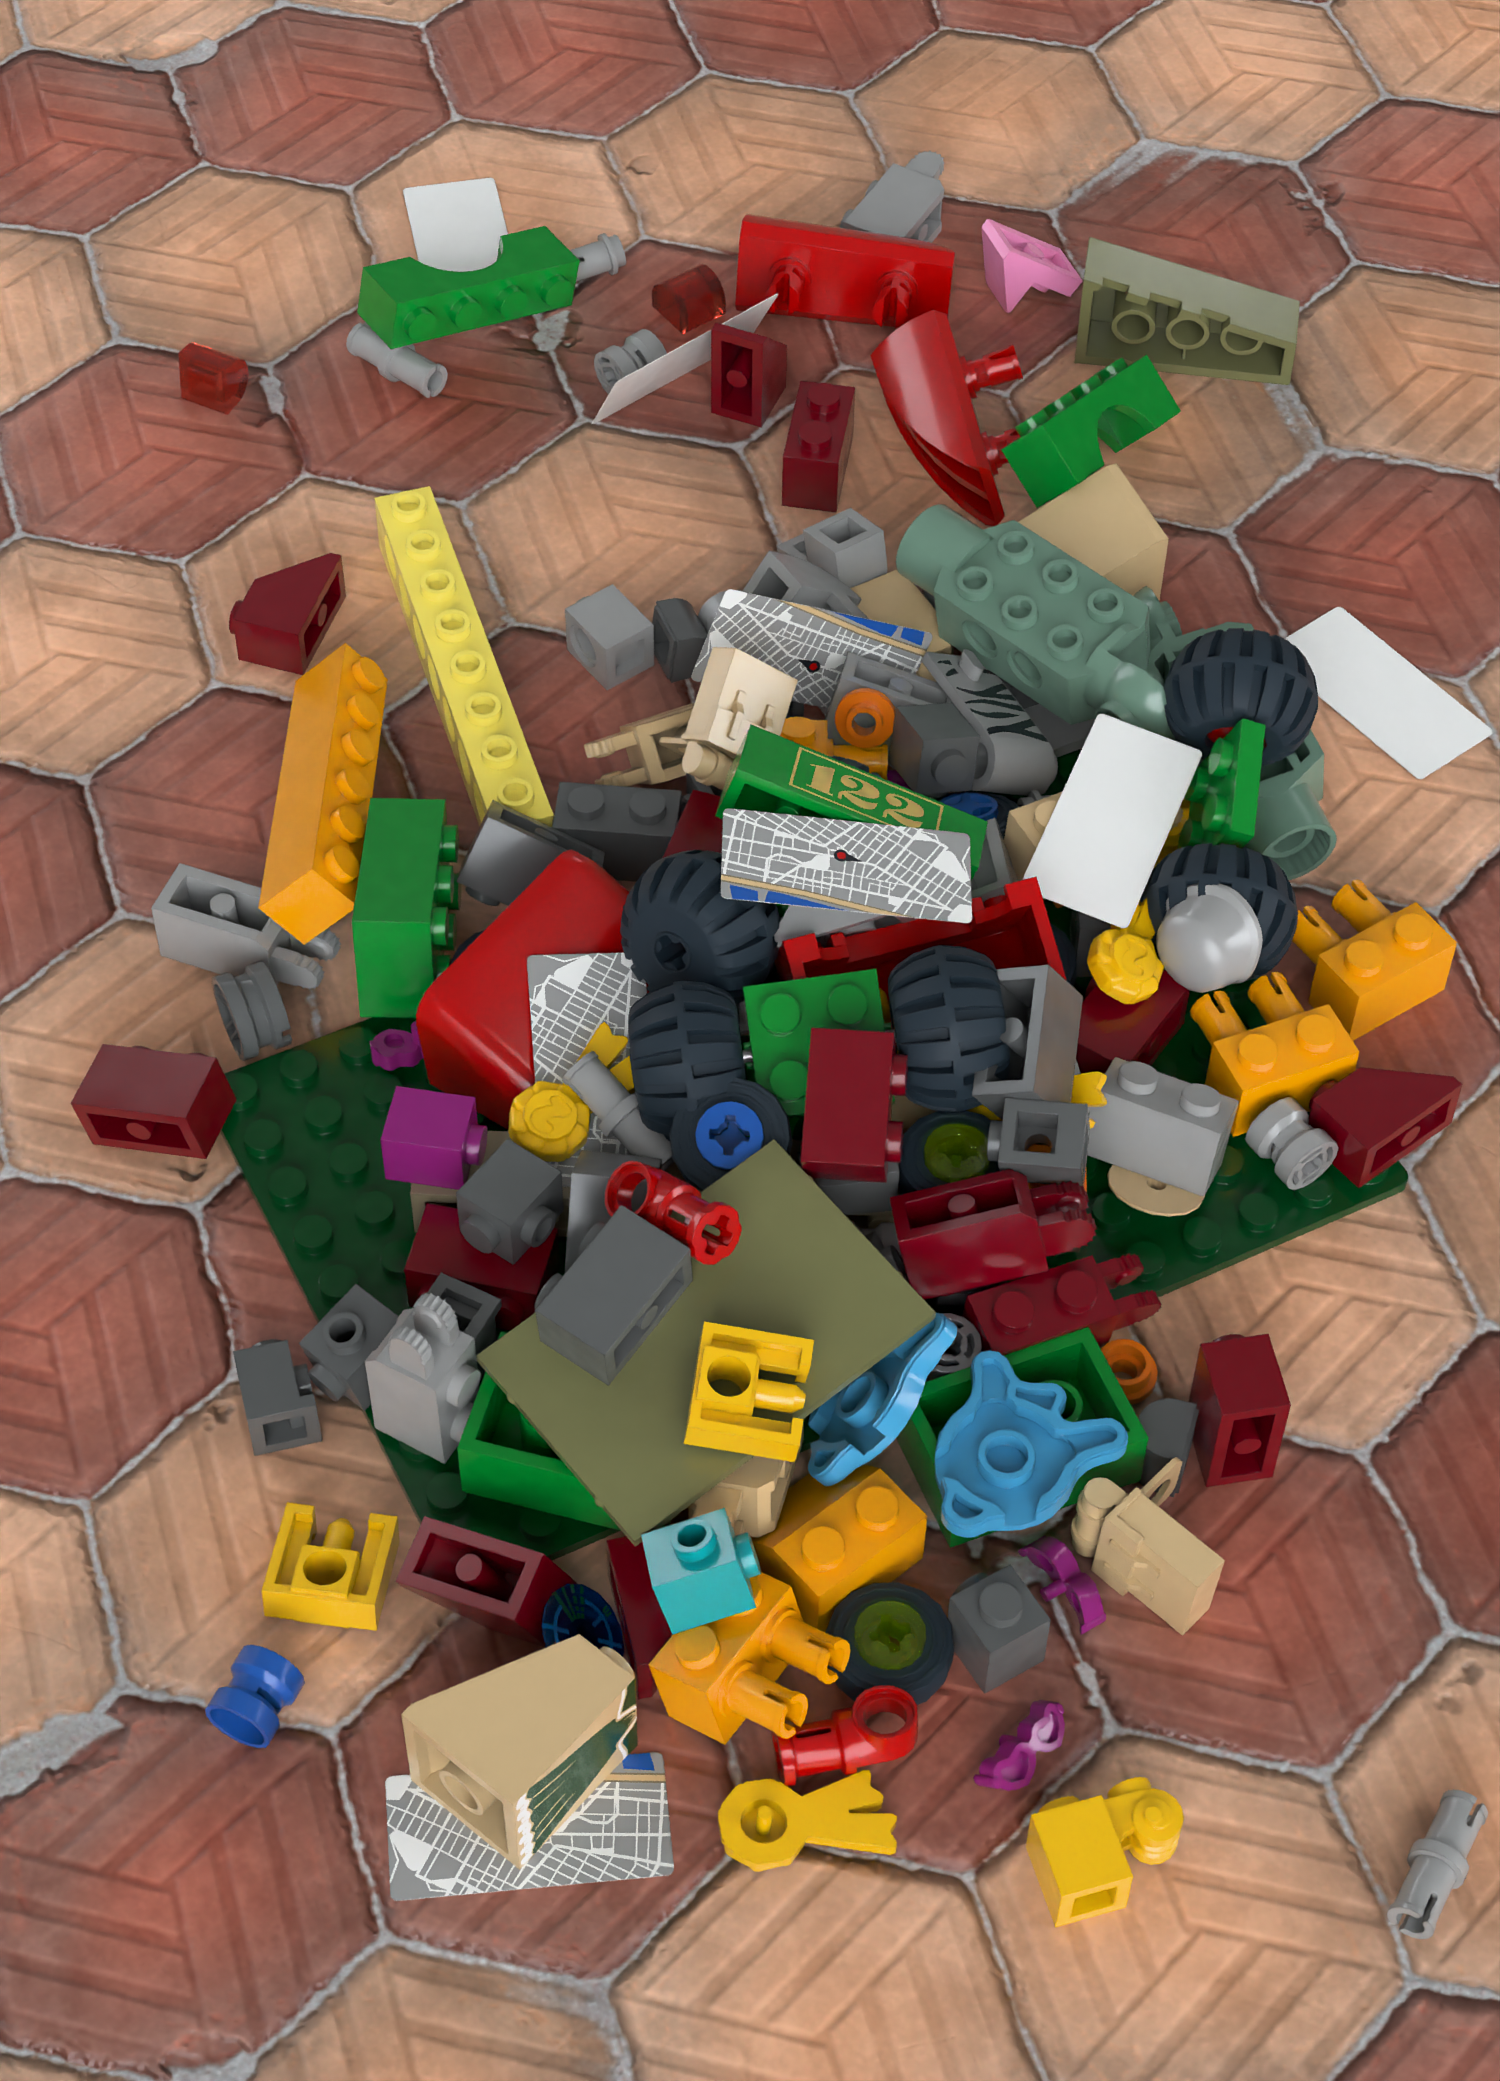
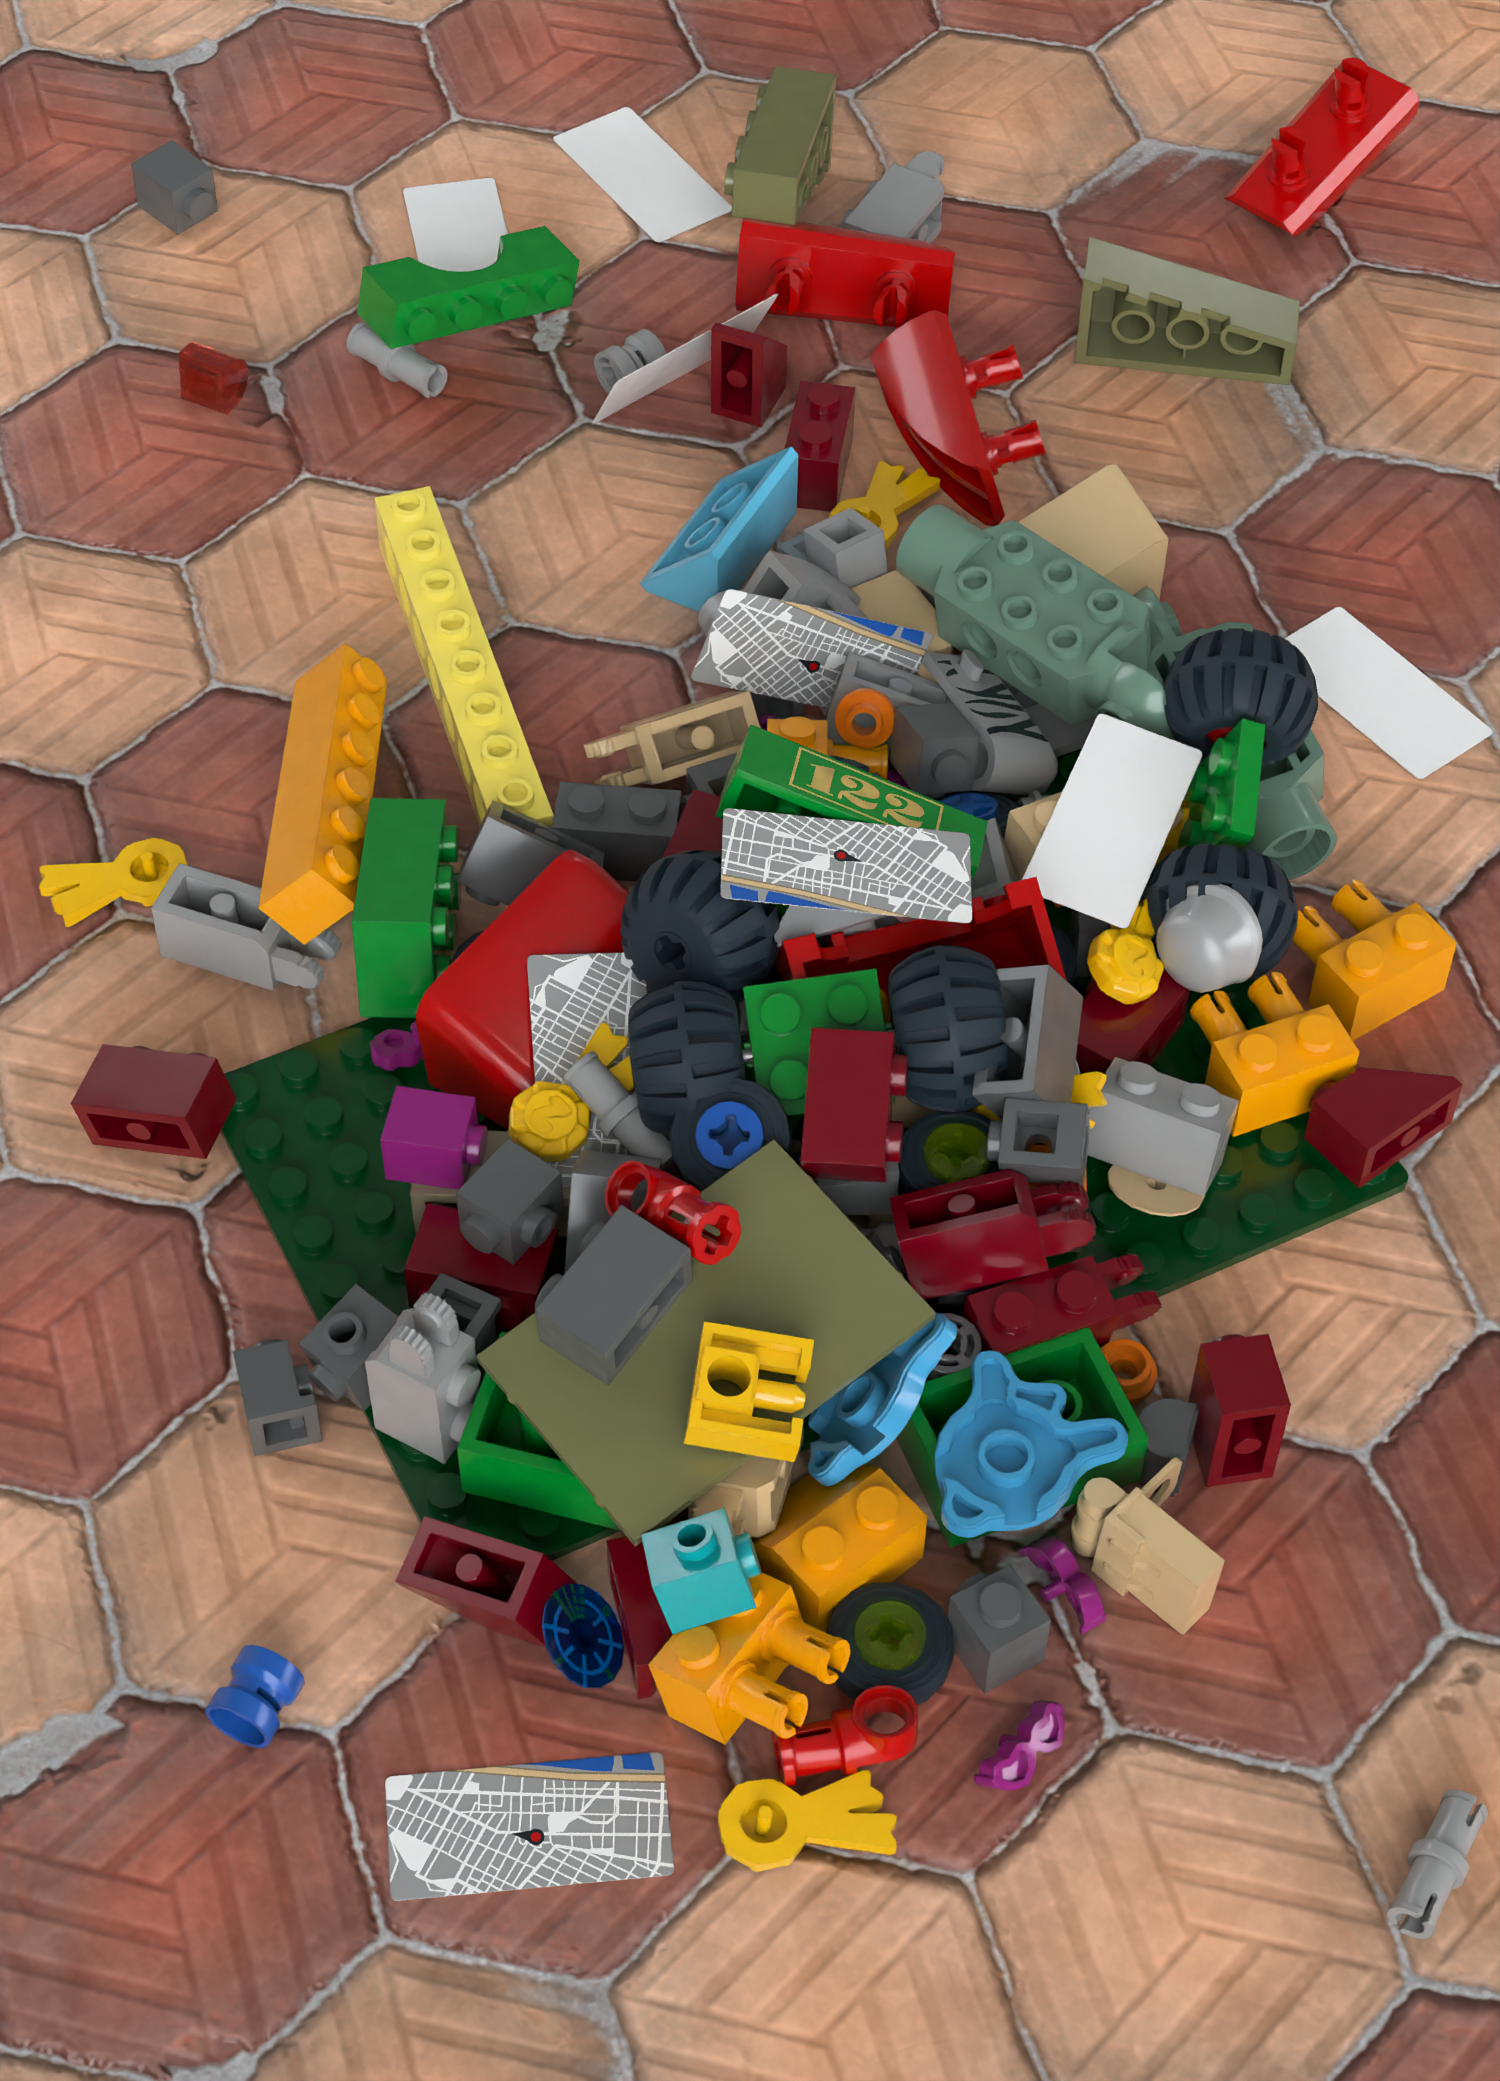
(134, 875): none -> yellow piece
(174, 187): none -> dark grey brick
(251, 1010): dark grey wheel -> none
(288, 614): dark red slope -> none
(299, 1571): yellow brick -> none
(524, 1742): tan slope -> none
(600, 257): light grey pin -> none
(609, 637): light grey brick -> none
(643, 174): none -> white sticker
(677, 638): dark grey brick -> none
(690, 298): clear red brick -> none
(728, 532): none -> medium azure slope
(731, 697): tan piece -> none
(783, 147): none -> olive wedge
(890, 496): none -> yellow piece
(1020, 261): bright pink slope -> none
(1061, 440): green arch -> none
(1082, 1846): yellow brick -> none
(1292, 1144): light grey wheel -> none
(1326, 146): none -> red piece

